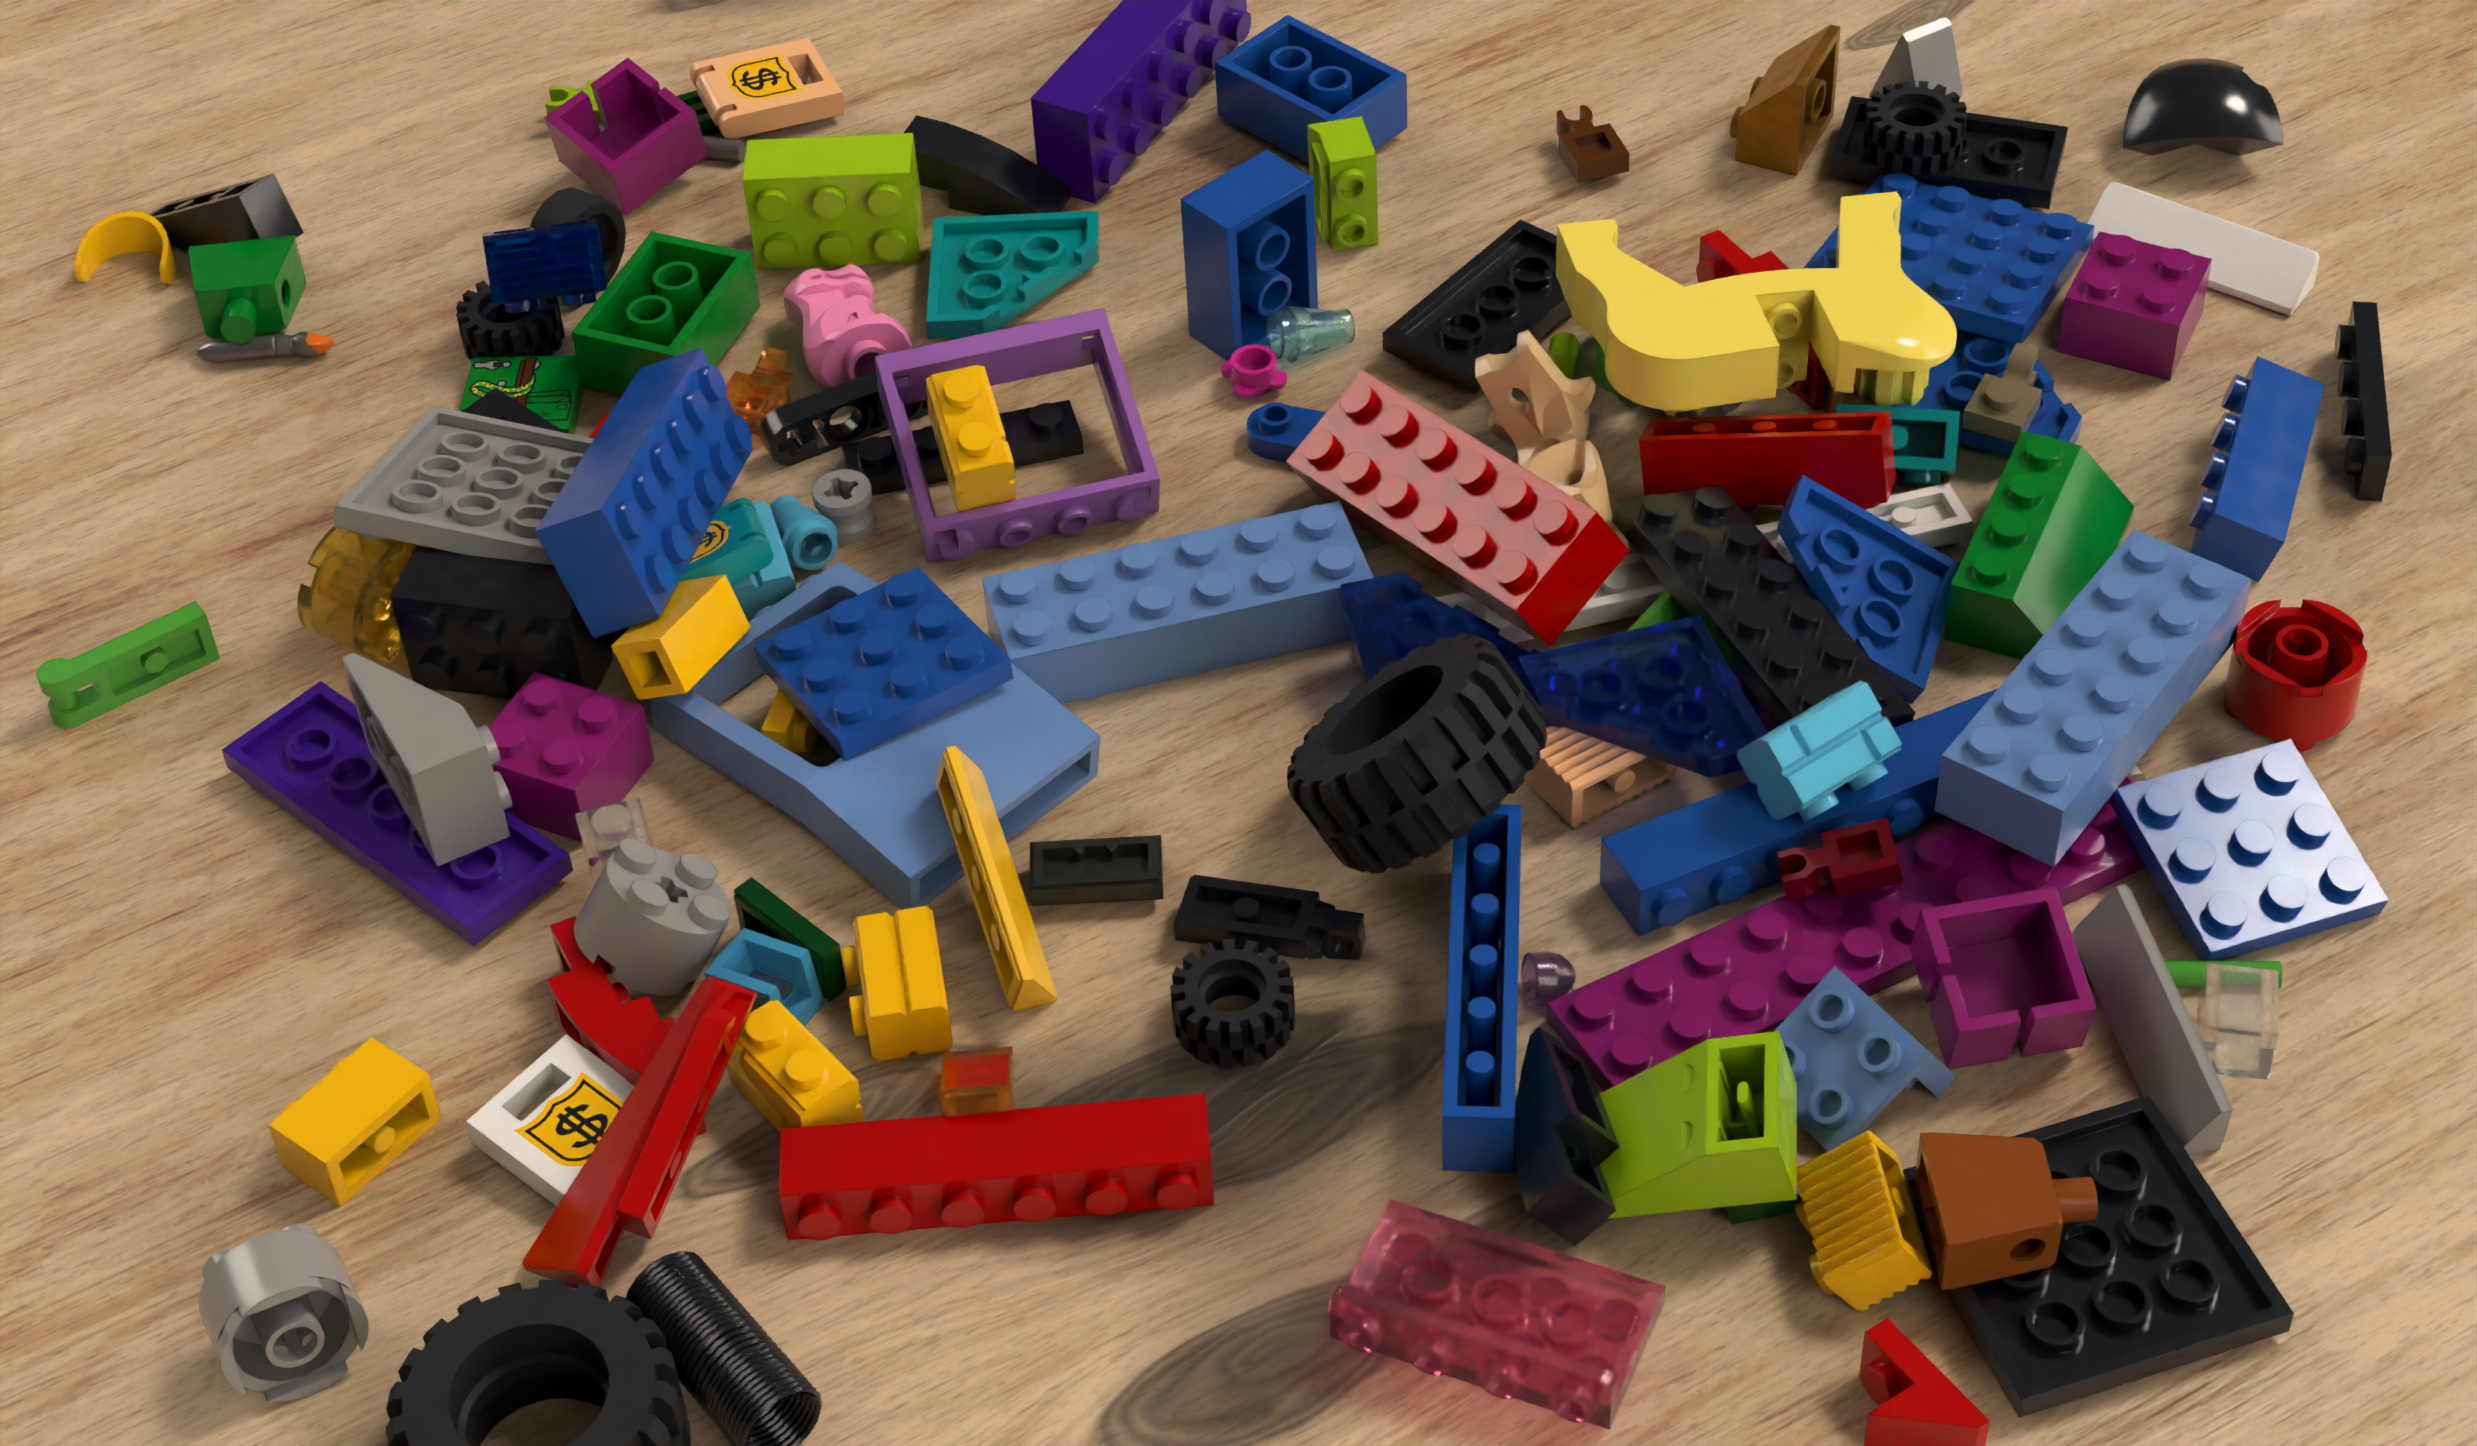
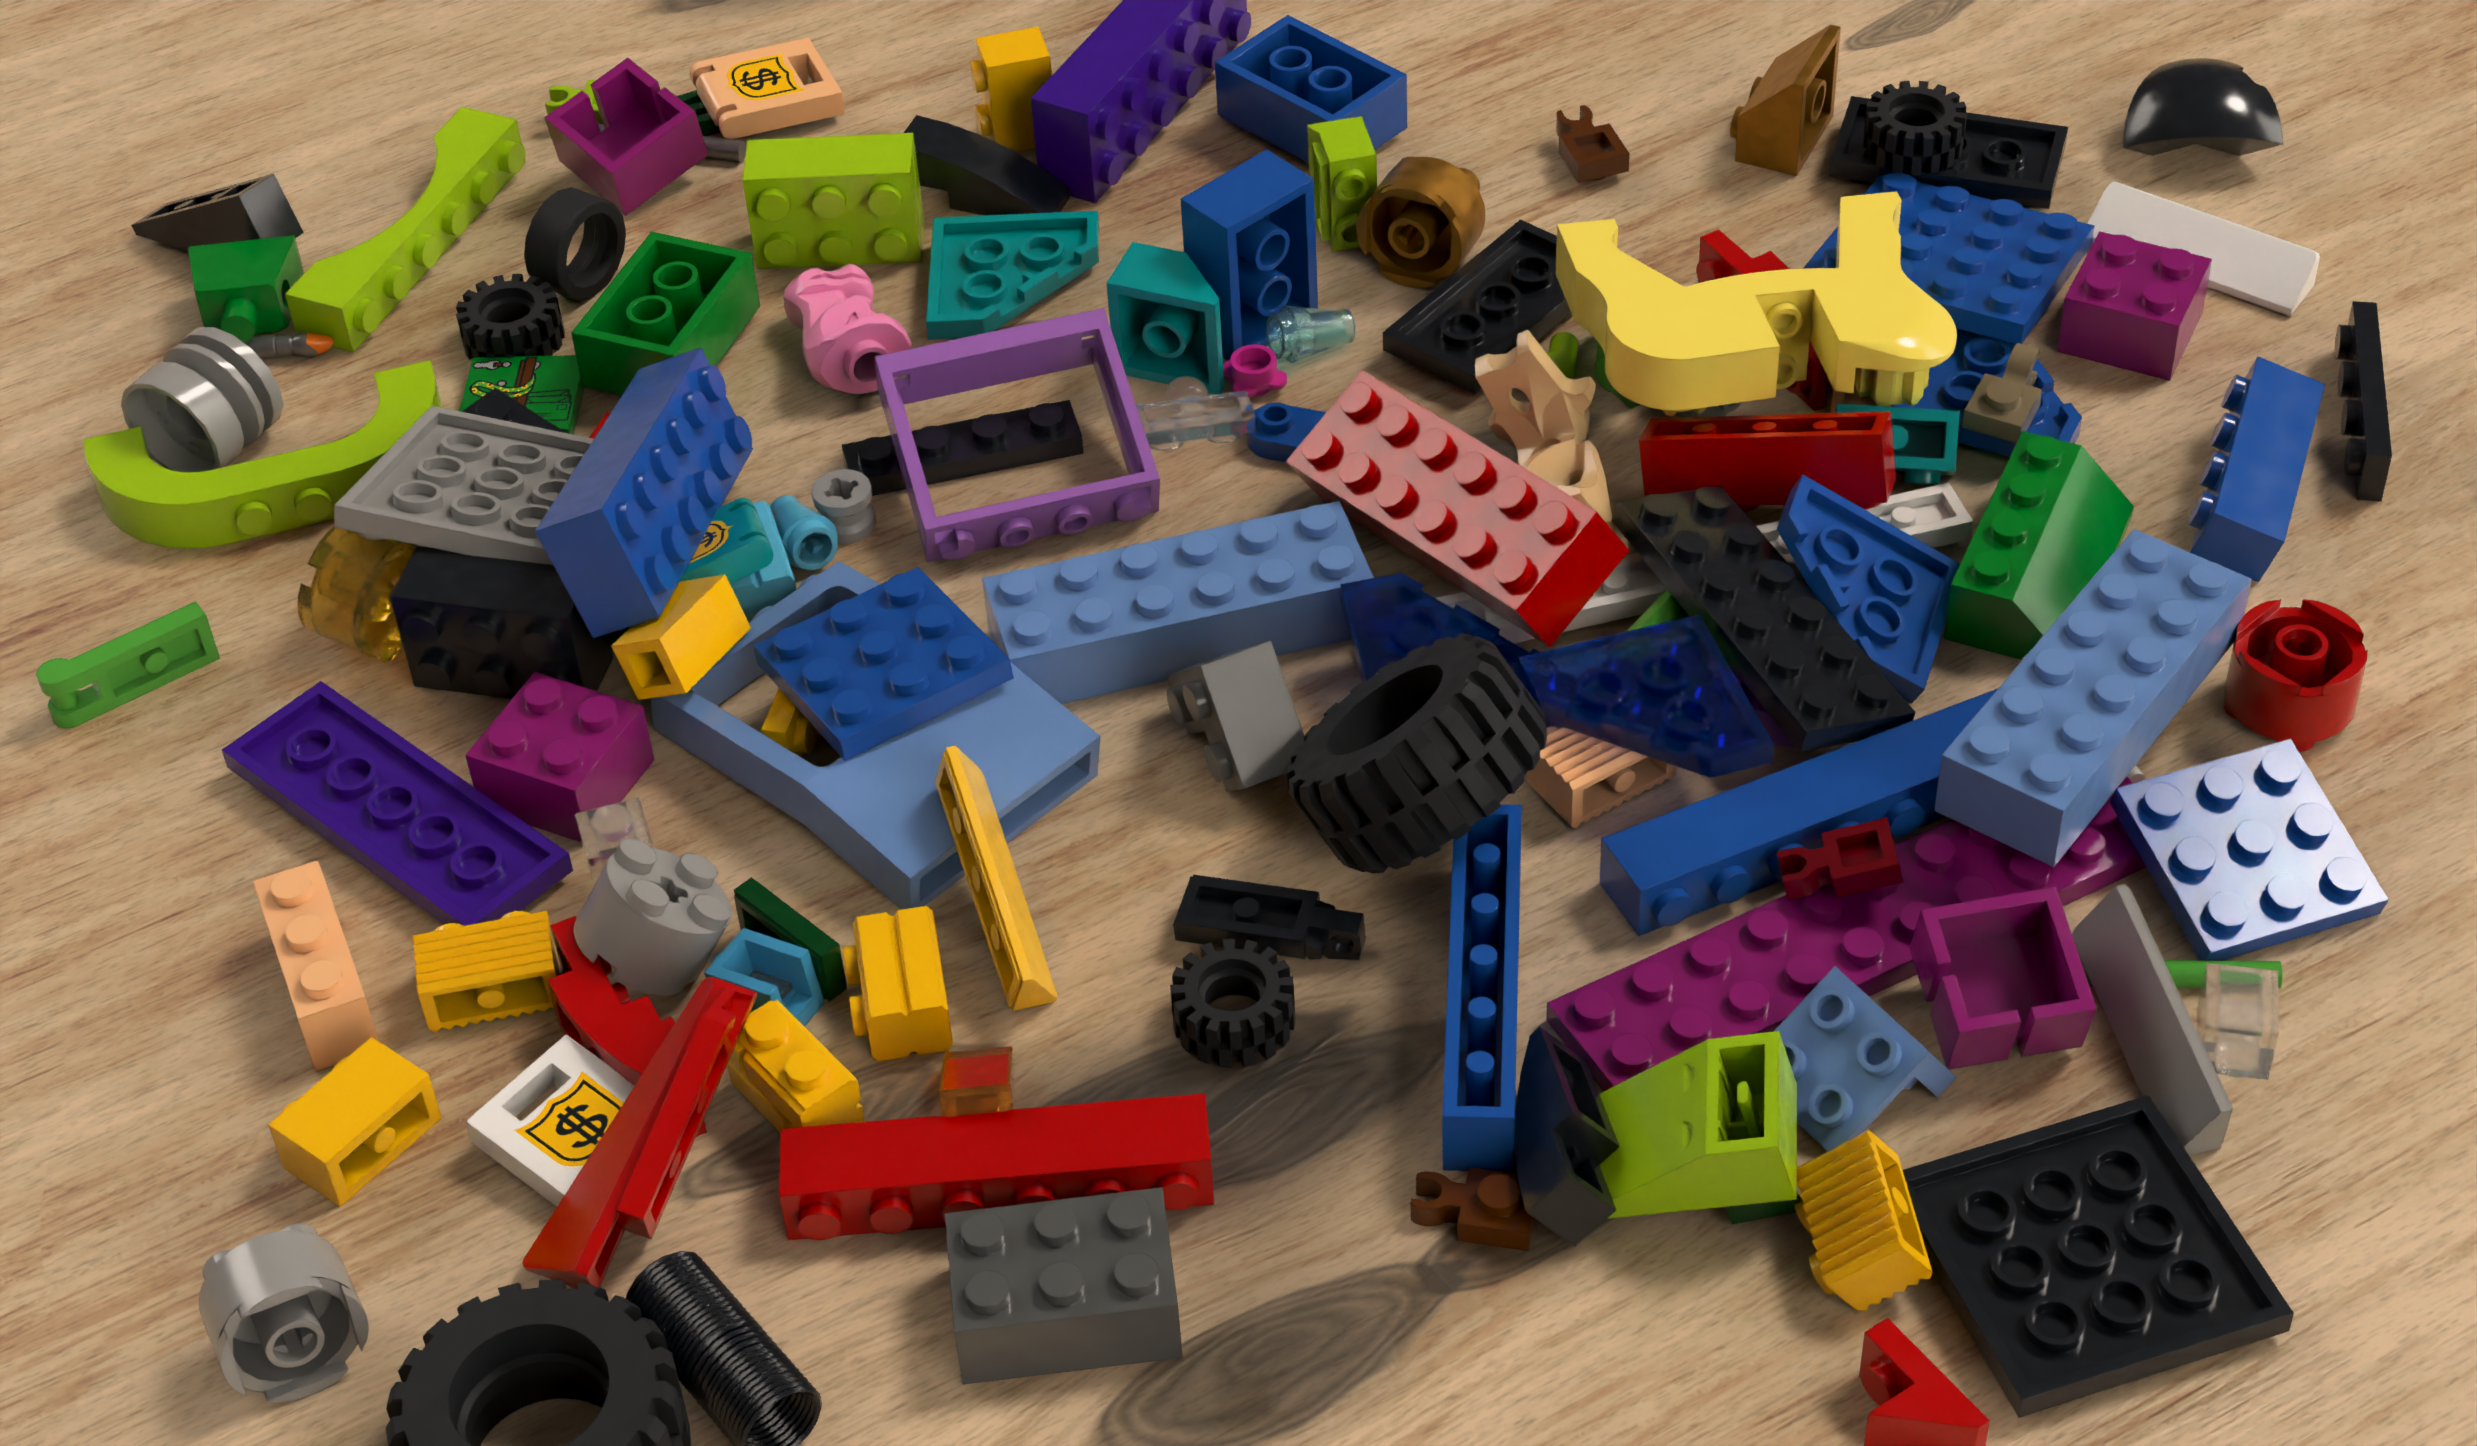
(124, 234): yellow helmet -> none
(203, 402): none -> light grey wheel
(254, 495): none -> lime arch
(316, 963): none -> light nougat brick
(358, 288): none -> lime arch
(431, 760): light grey slope -> none
(485, 969): none -> yellow brick
(545, 264): clear blue brick -> none
(762, 391): clear orange plate -> none
(807, 441): black beam -> none
(970, 438): yellow brick -> none
(1008, 74): none -> yellow brick
(1062, 1286): none -> dark grey brick
(1096, 870): pearl dark grey plate -> none
(1165, 318): none -> teal slope
(1193, 415): none -> clear plate
(1243, 711): none -> dark grey brick
(1422, 221): none -> pearl gold brick
(1485, 1208): none -> reddish brown plate
(1497, 1313): clear pink bracket -> none
(1546, 977): clear purple hinge -> none
(1819, 752): medium azure brick -> none
(1923, 56): light grey slope -> none
(1994, 1206): dark orange torso -> none

